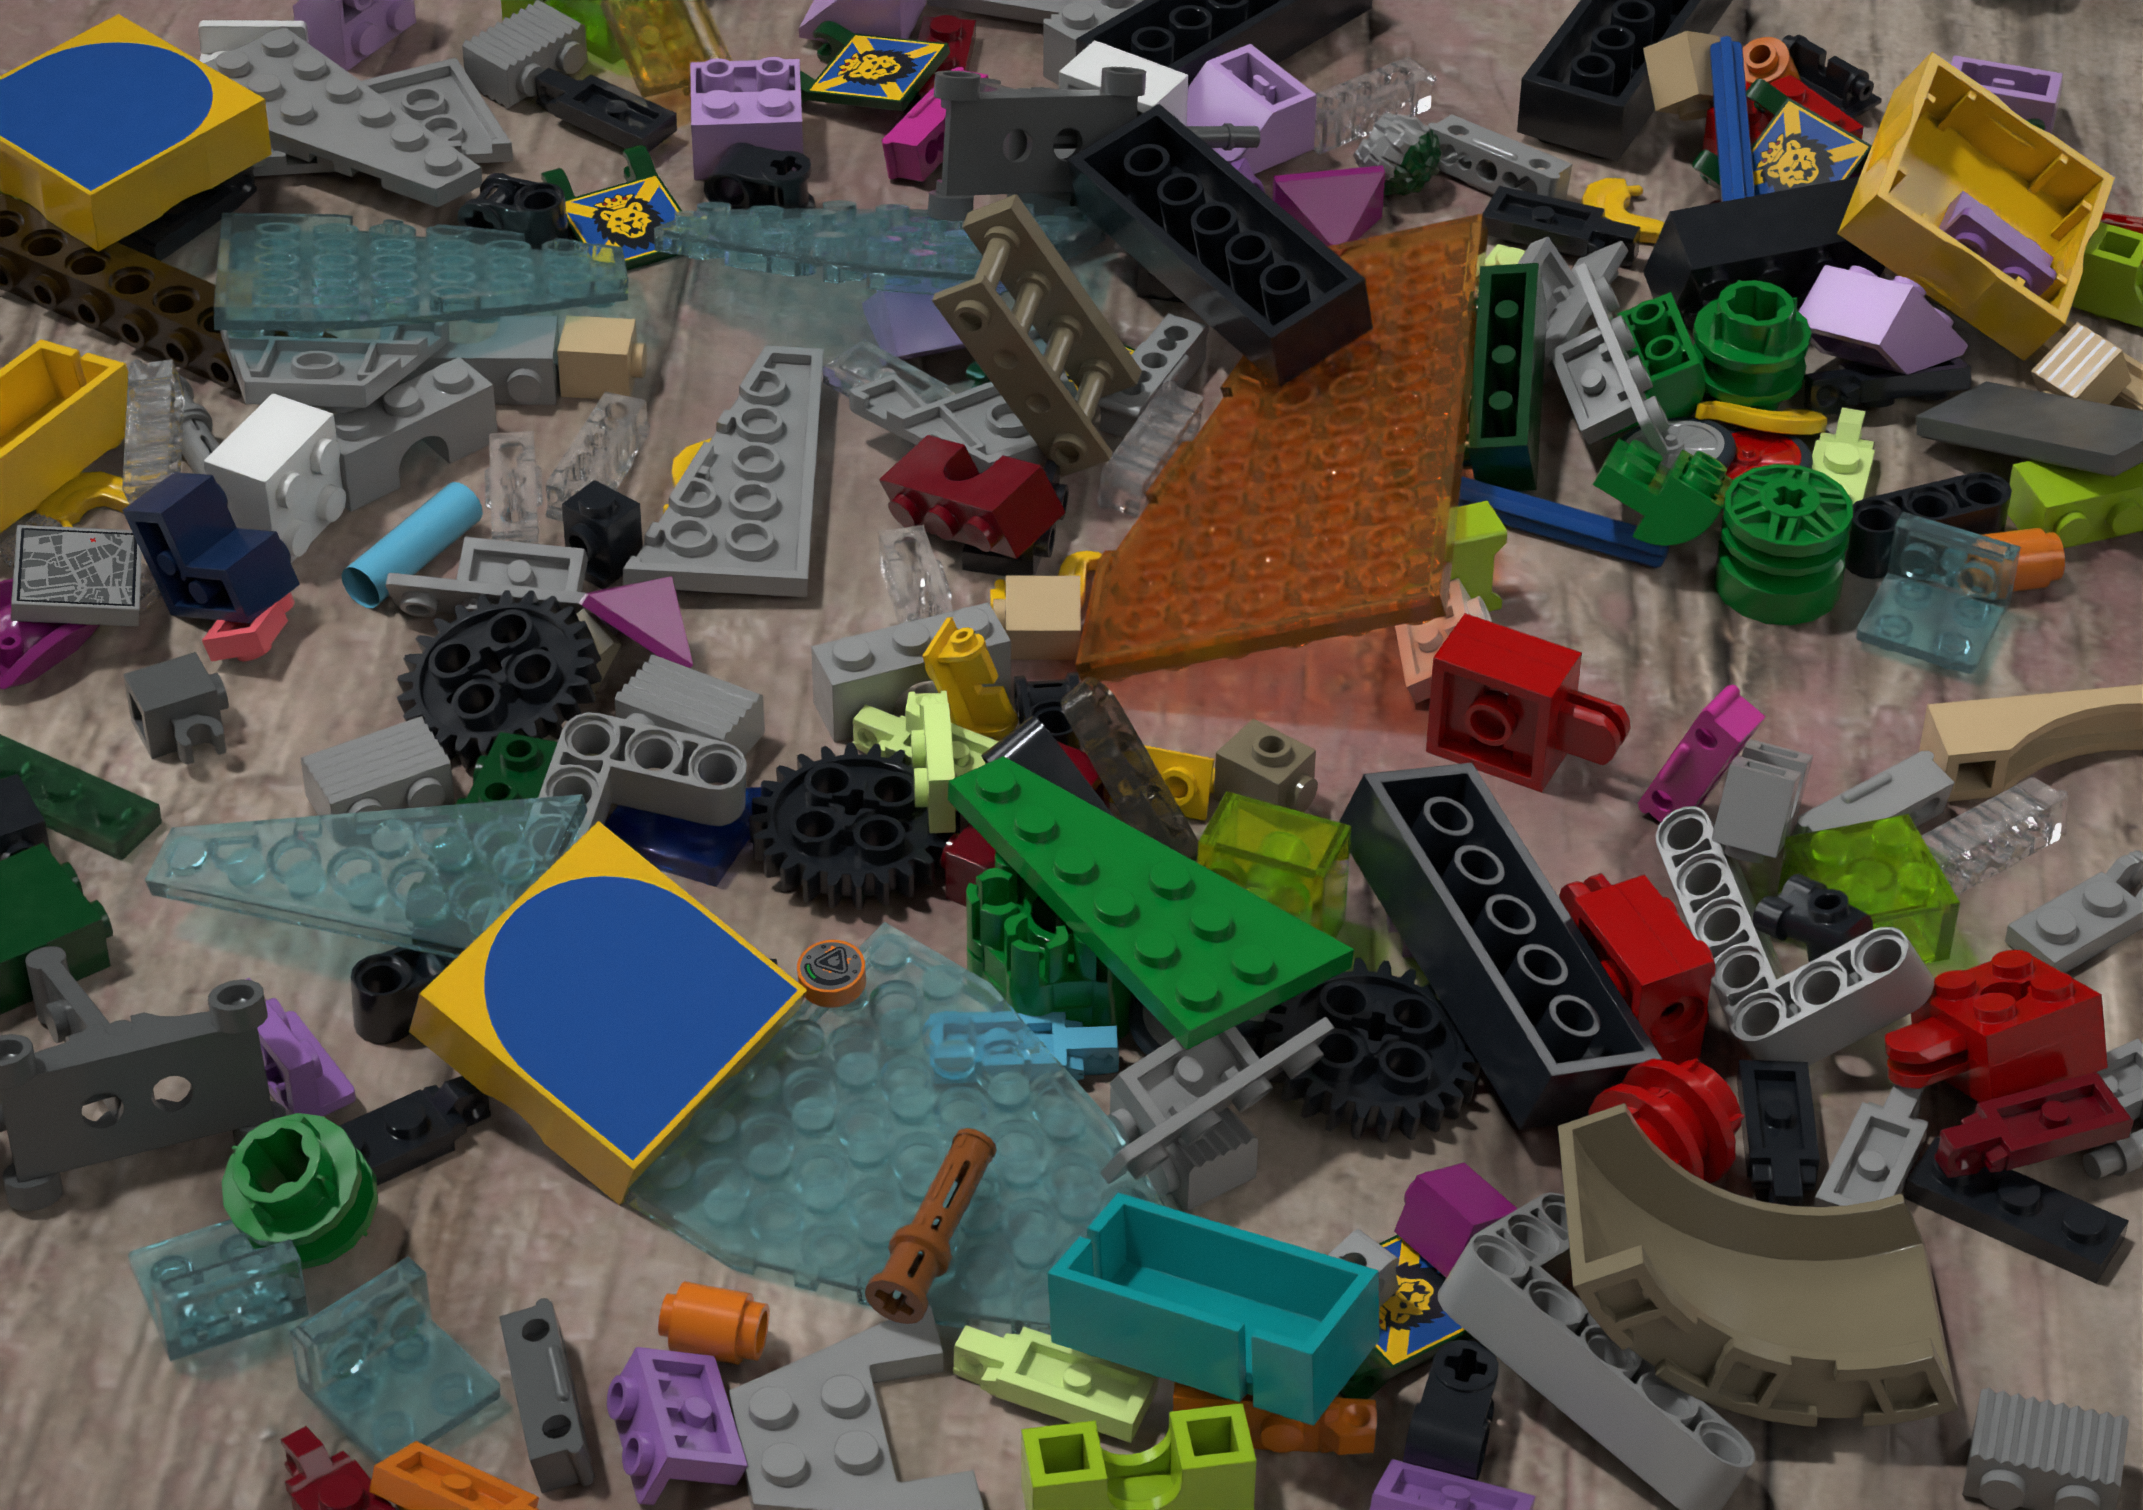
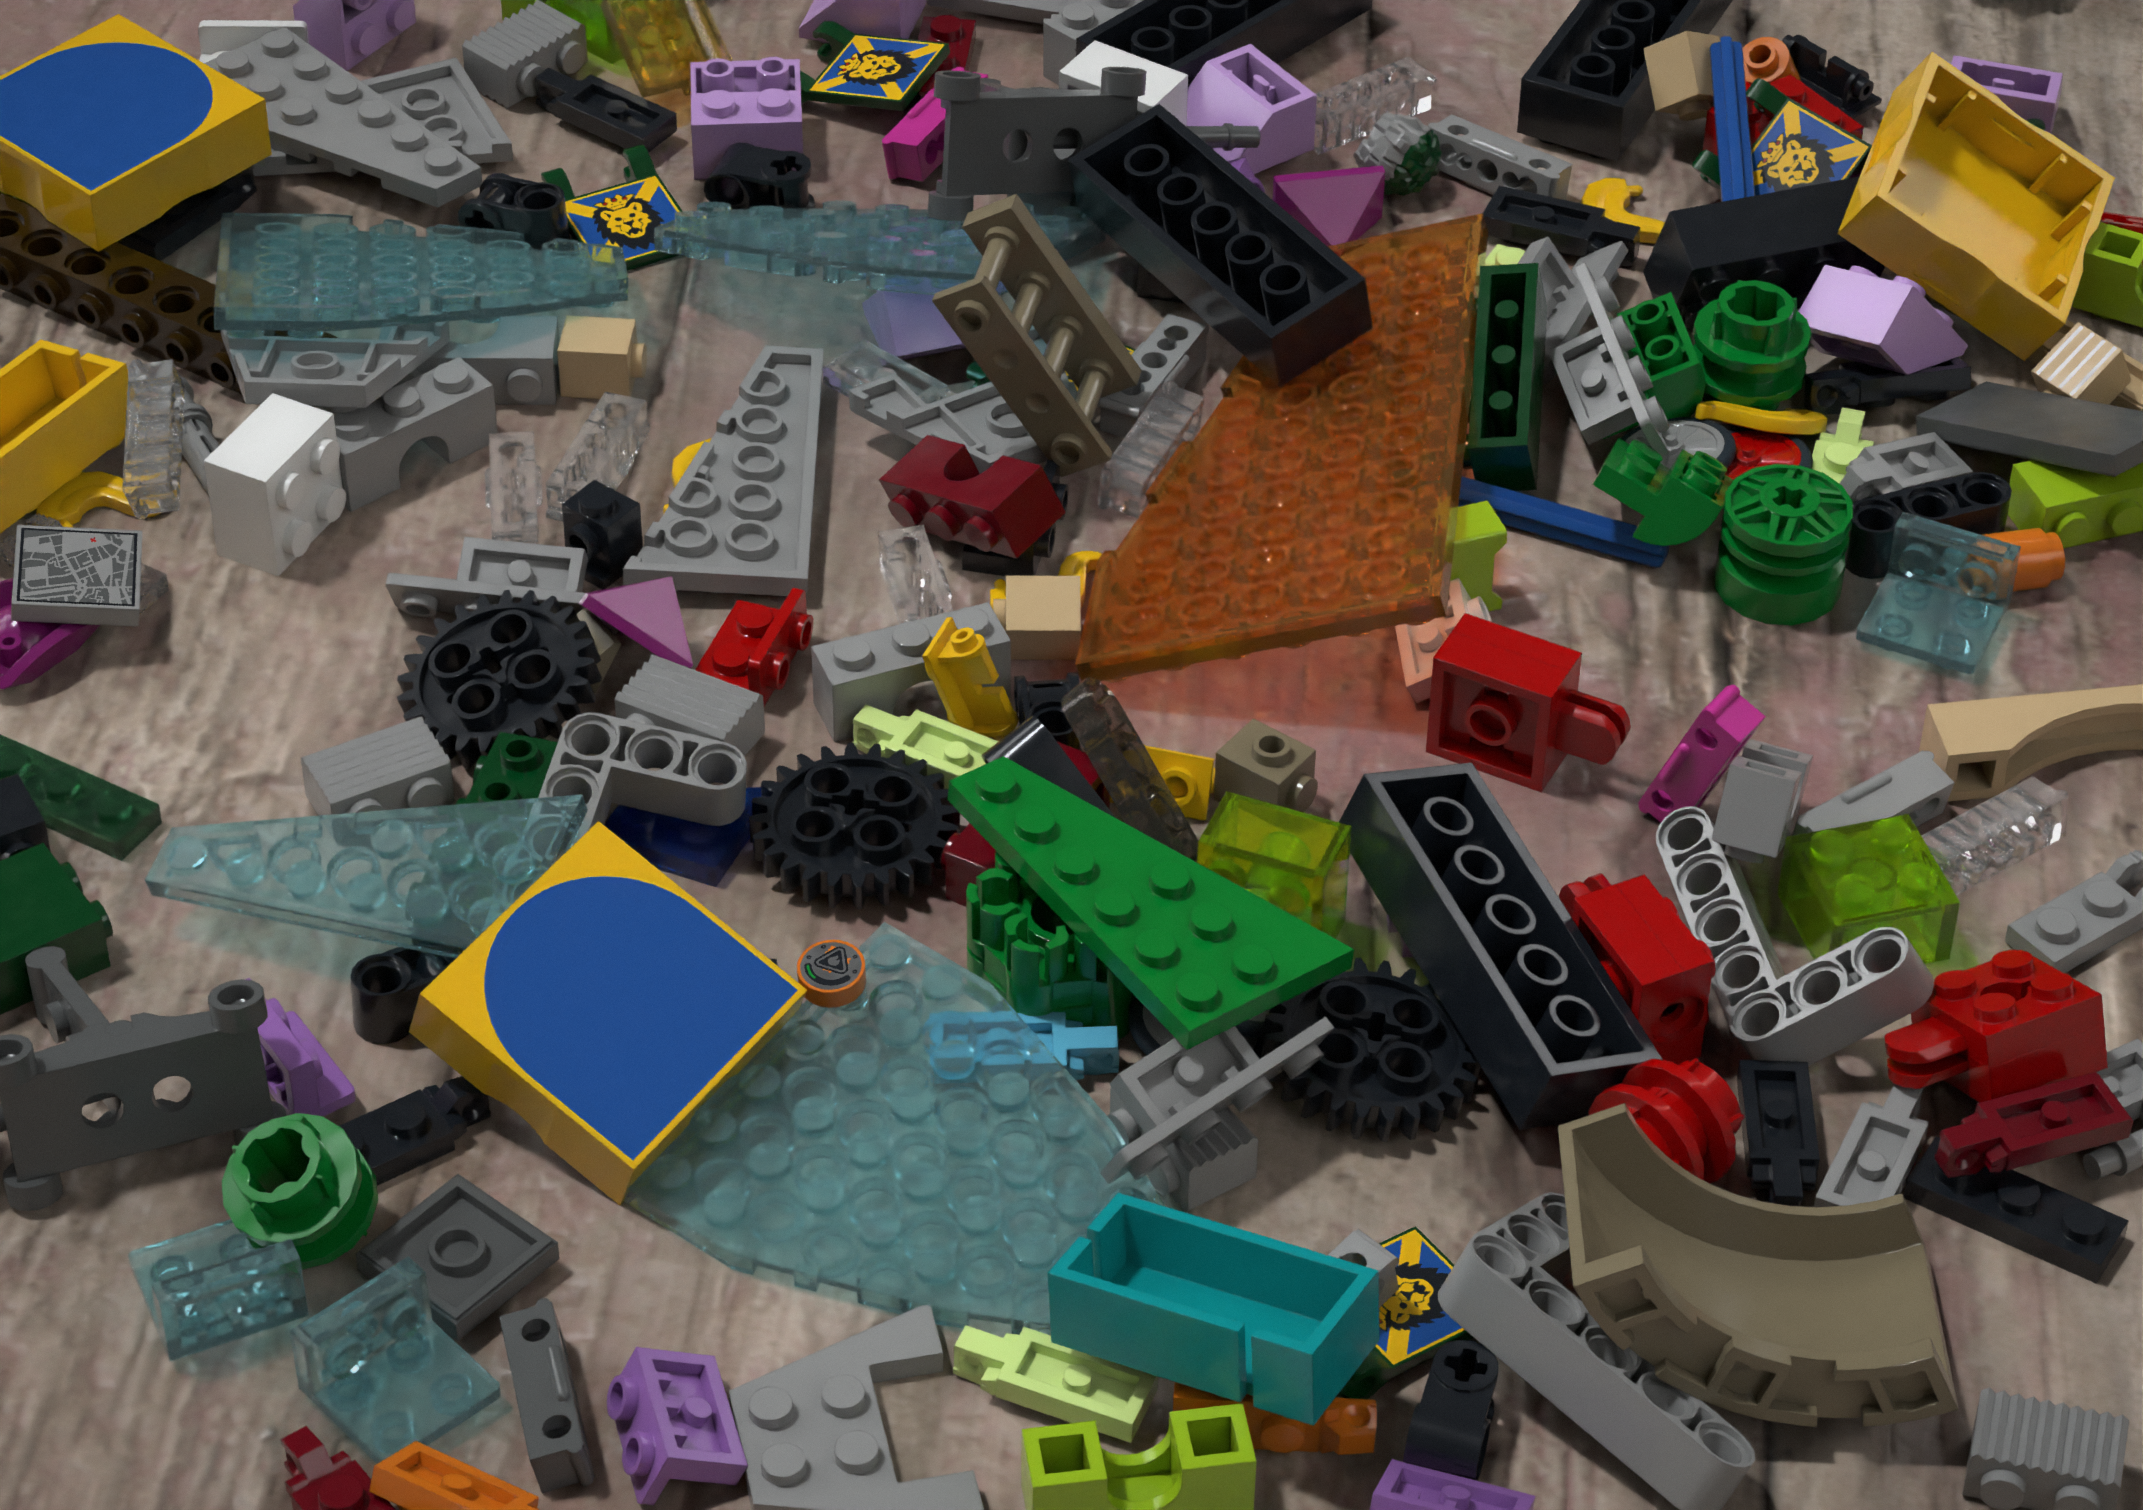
(177, 707): dark grey brick -> none
(200, 555): dark blue brick -> none
(247, 640): coral plate -> none
(412, 543): medium azure piece -> none
(469, 1248): none -> dark grey plate
(714, 1322): orange brick -> none
(759, 644): none -> red bracket
(932, 757): yellowish green hinge -> none
(966, 1165): dark orange pin -> none
(1446, 1211): magenta brick -> none
(1811, 915): black plate -> none
(1901, 466): none -> light grey hinge
(1998, 243): medium lavender bracket -> none

